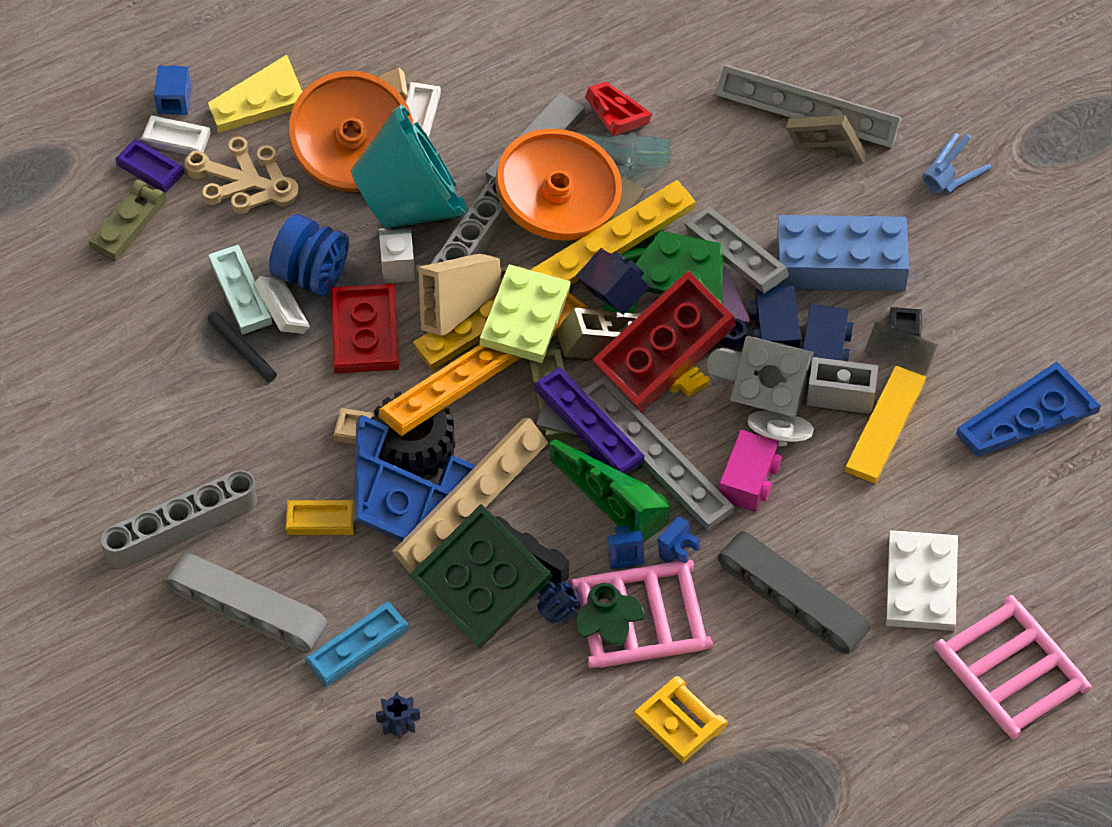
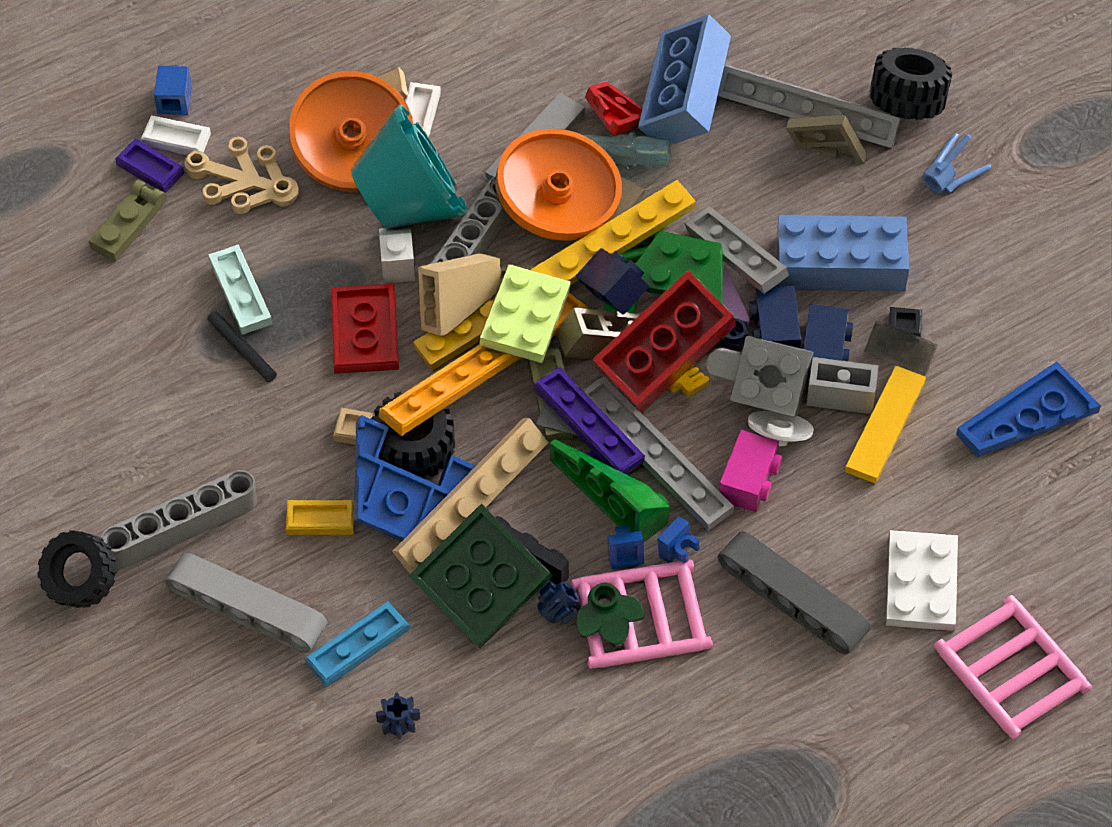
(52, 567): none -> black tyre
(257, 98): light yellow wing -> none
(281, 305): white tile -> none
(308, 254): blue wheel -> none
(673, 726): yellow plate -> none
(685, 80): none -> medium blue brick
(910, 83): none -> black tyre

